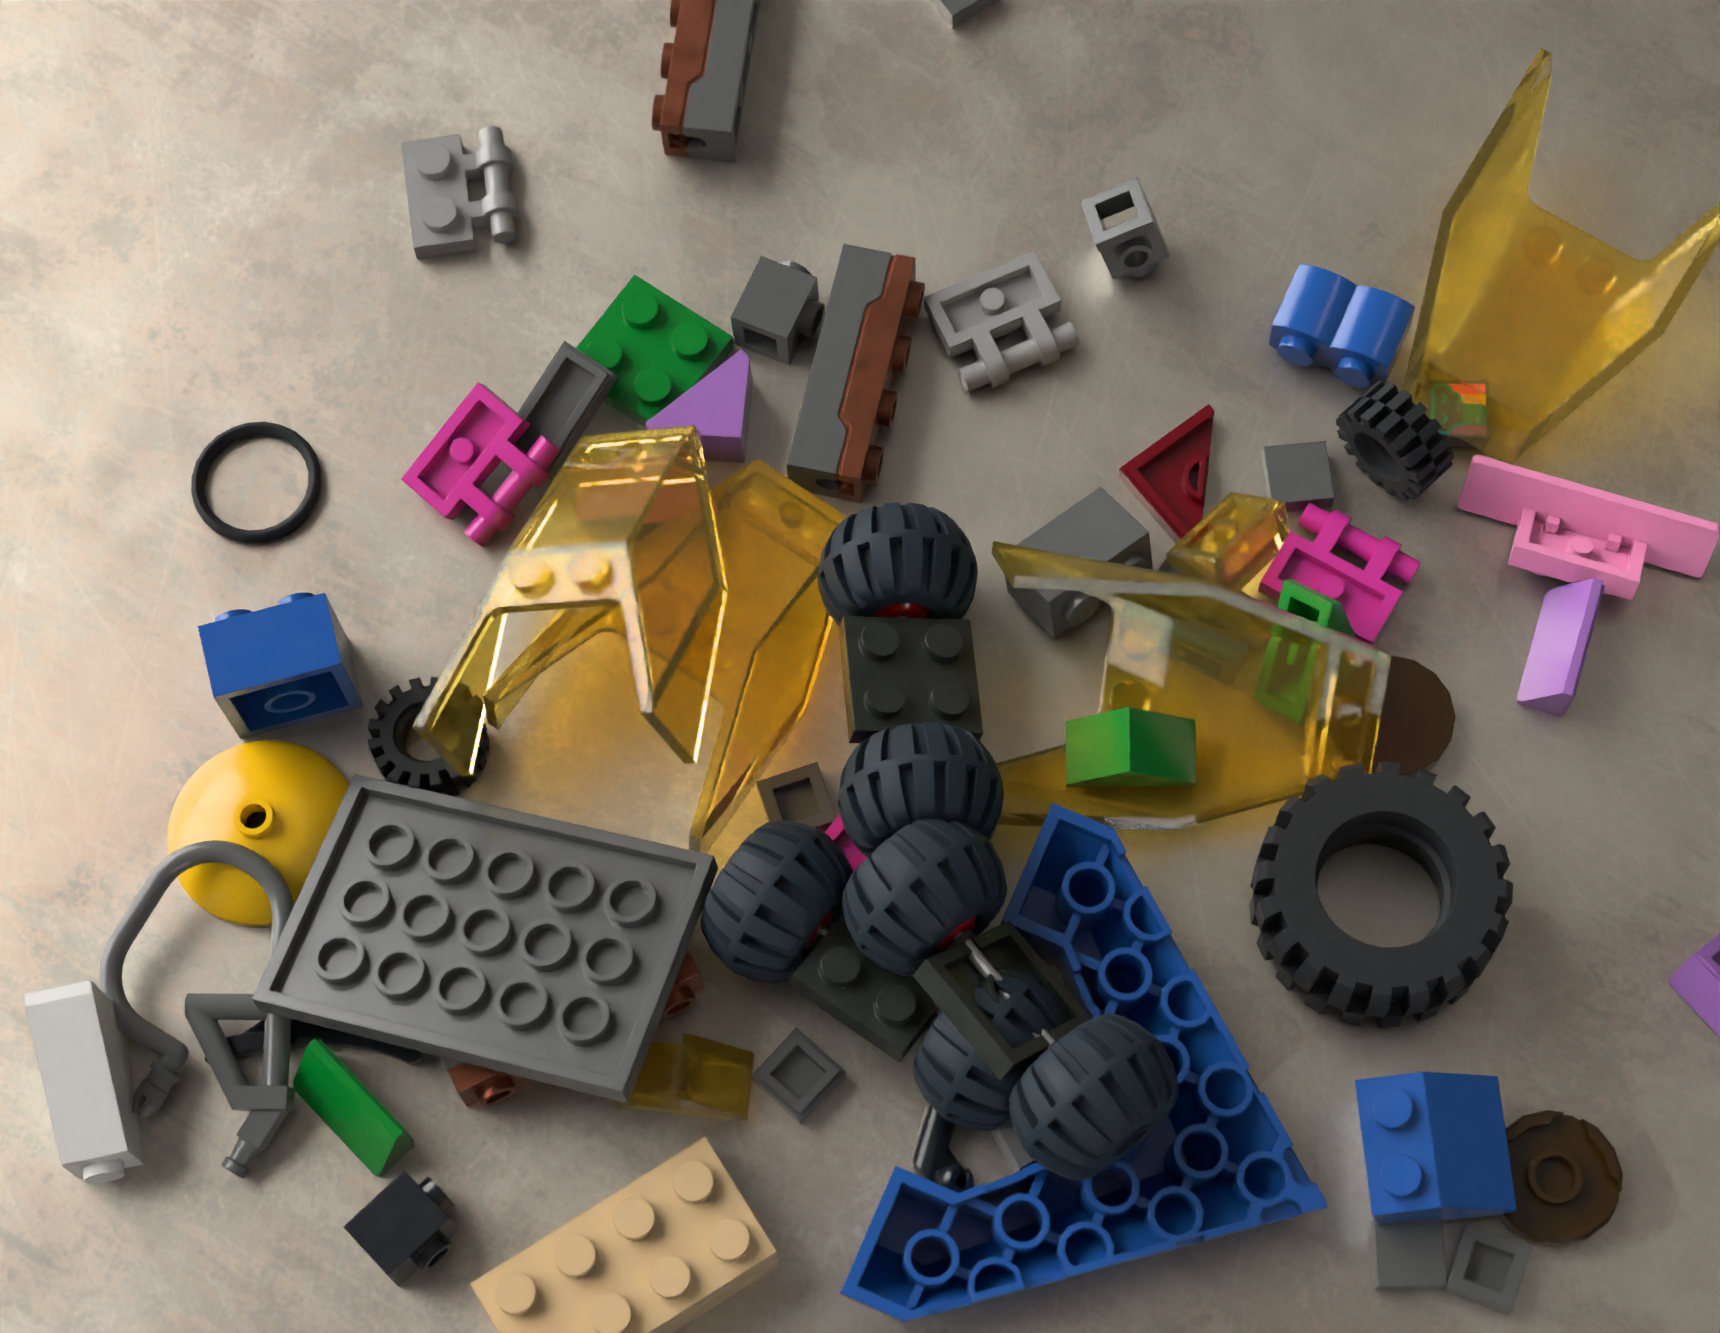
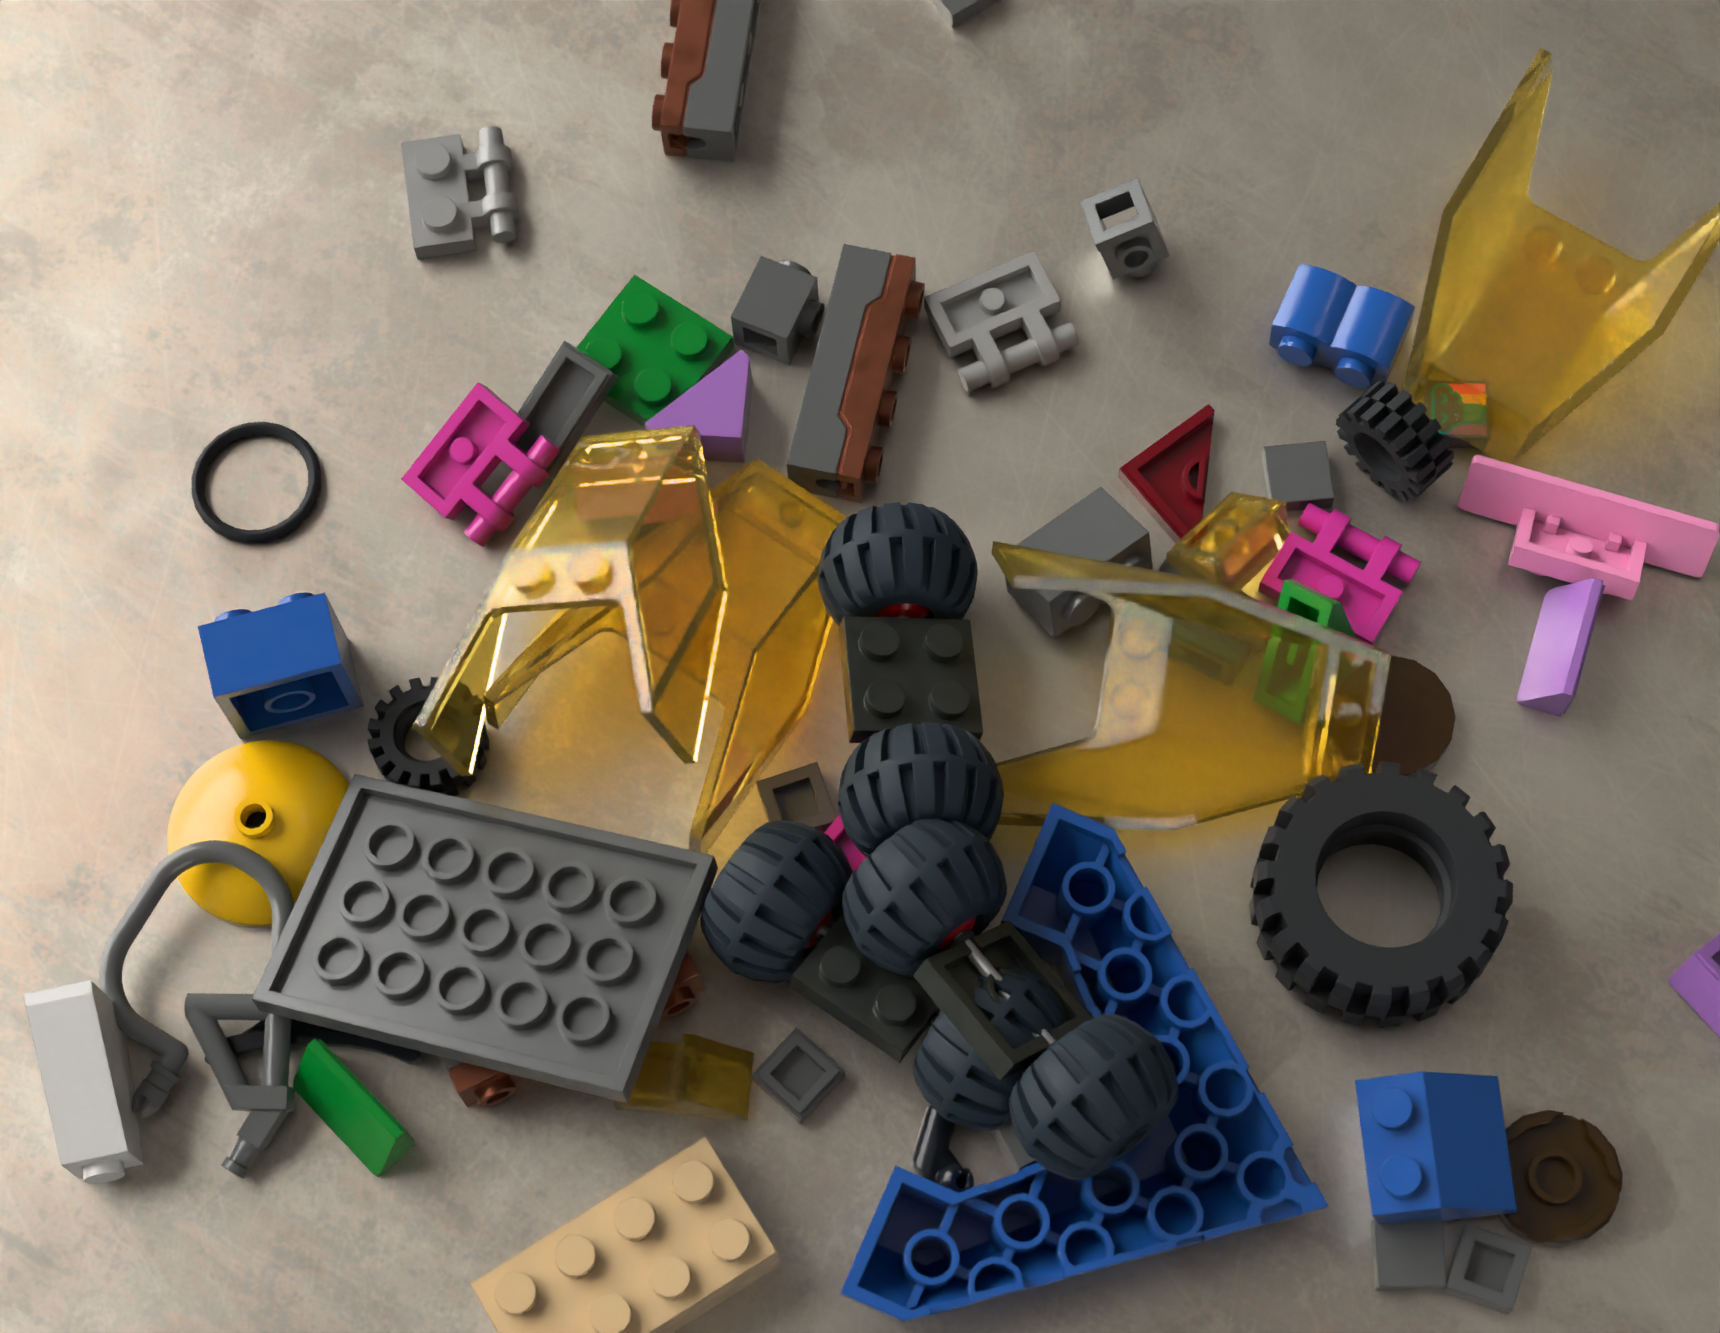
(405, 1227): black brick -> none
(1130, 750): green slope -> none

